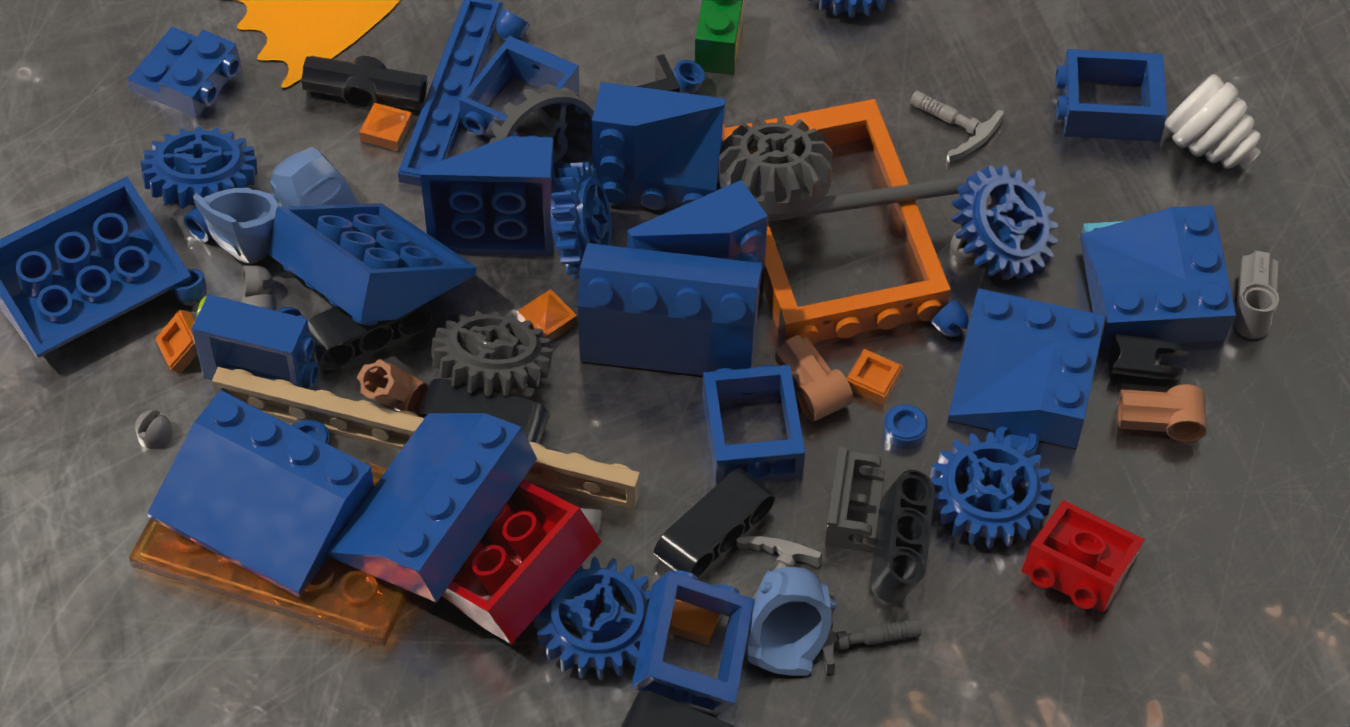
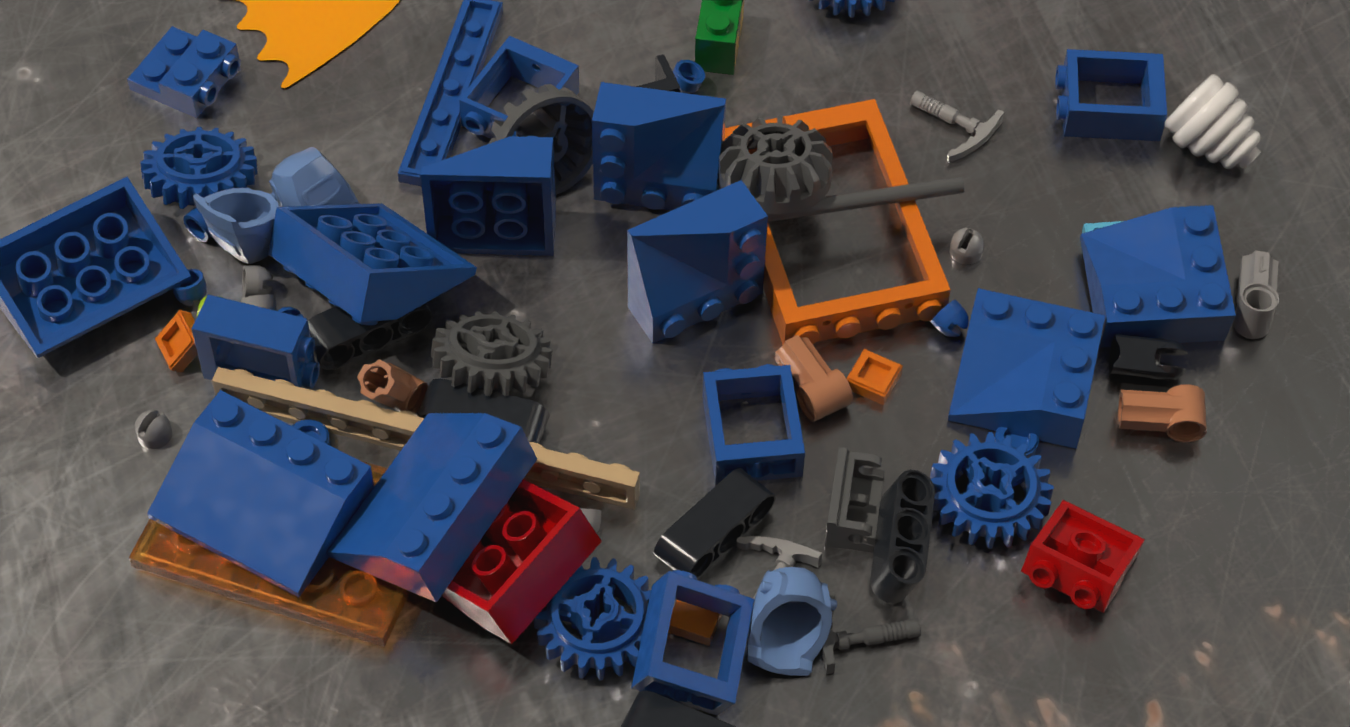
(364, 82): black piece -> none
(386, 126): orange tile -> none
(511, 25): blue hinge -> none
(549, 314): orange tile -> none
(578, 214): blue gear -> none
(666, 310): blue slope -> none
(905, 426): blue tile -> none
(998, 230): blue gear -> none

